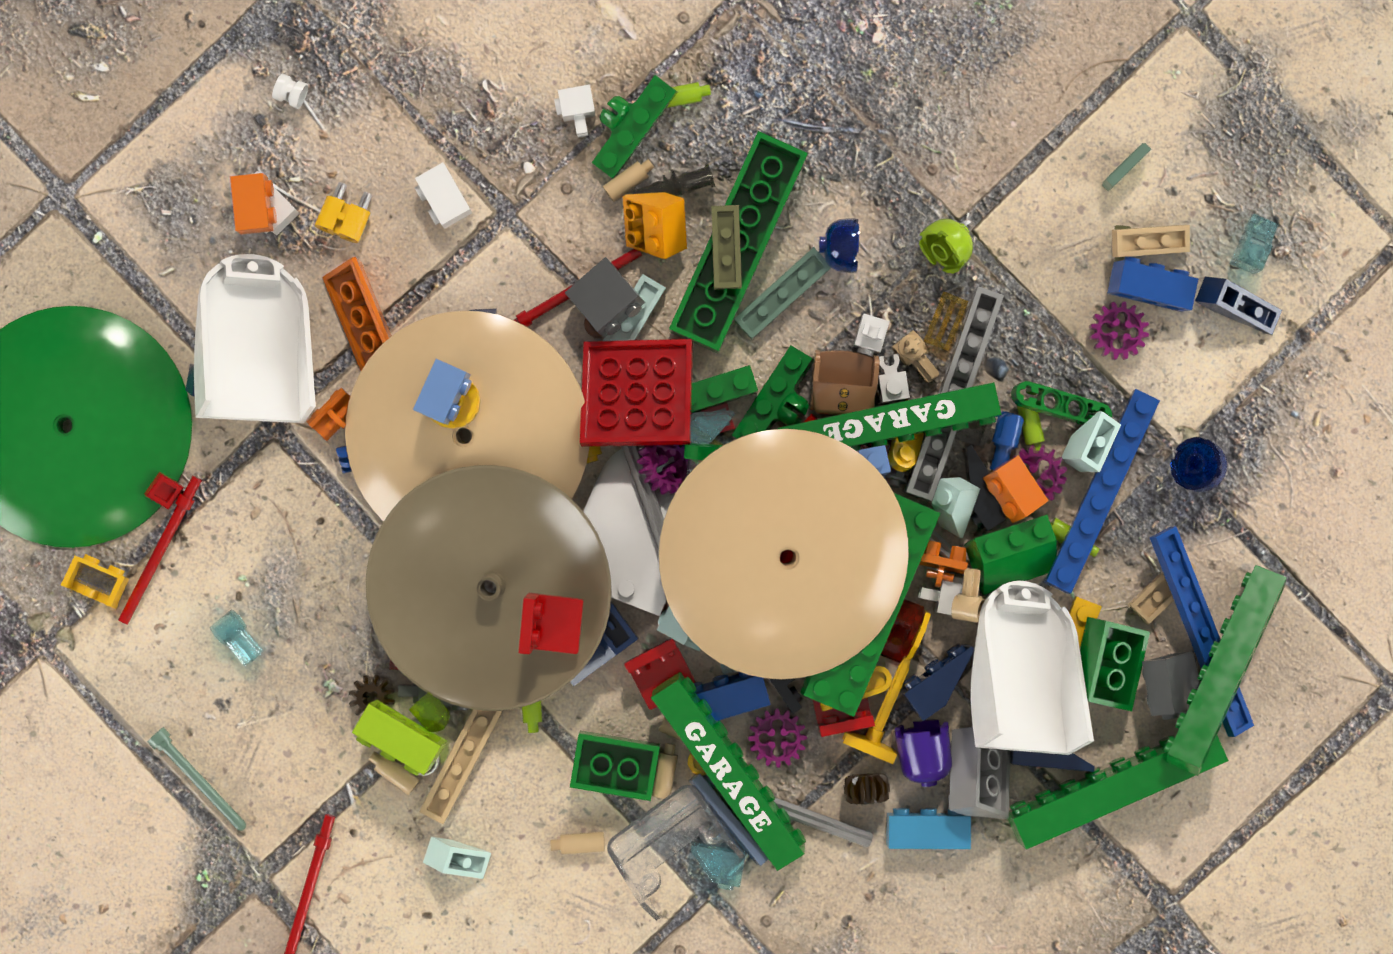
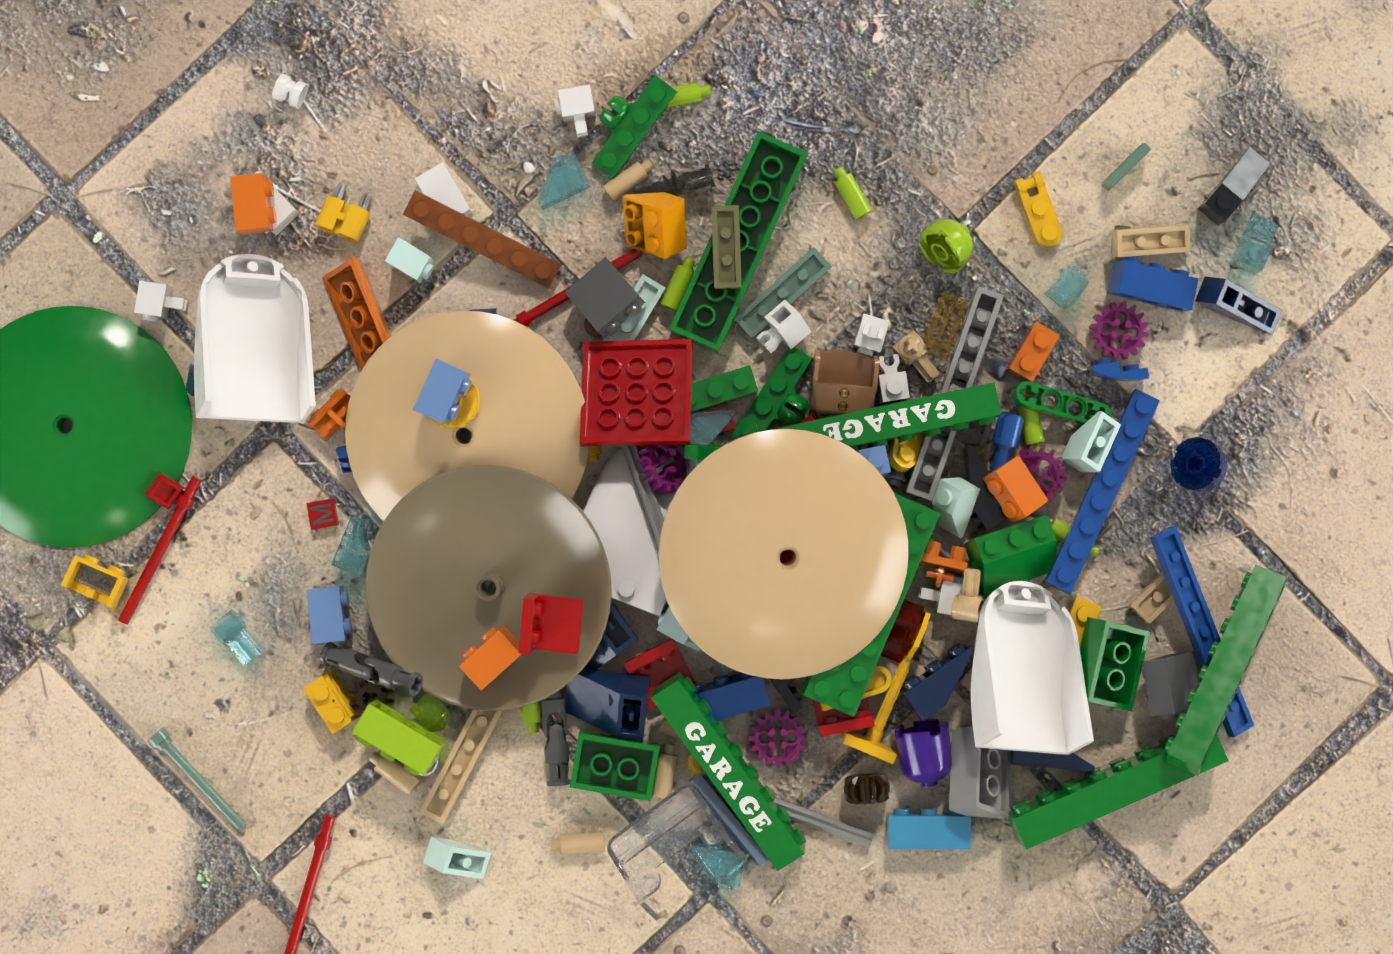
(155, 300): none -> white brick
(322, 514): none -> red tile
(328, 614): none -> medium blue brick
(332, 701): none -> yellow window
(354, 548): none -> clear light blue arch
(368, 668): none -> dark grey piece
(409, 261): none -> light aqua slope
(481, 239): none -> dark orange plate
(491, 658): none -> orange brick
(556, 750): none -> dark grey piece
(563, 181): none -> clear light blue slope
(610, 701): none -> dark blue slope
(678, 285): none -> lime cylinder
(785, 326): none -> white brick
(841, 245): clear blue cylinder -> none
(852, 194): none -> lime cylinder
(1032, 352): none -> orange brick
(1039, 210): none -> yellow plate
(1067, 287): none -> clear light blue slope
(1111, 370): none -> blue slope
(1234, 187): none -> slope

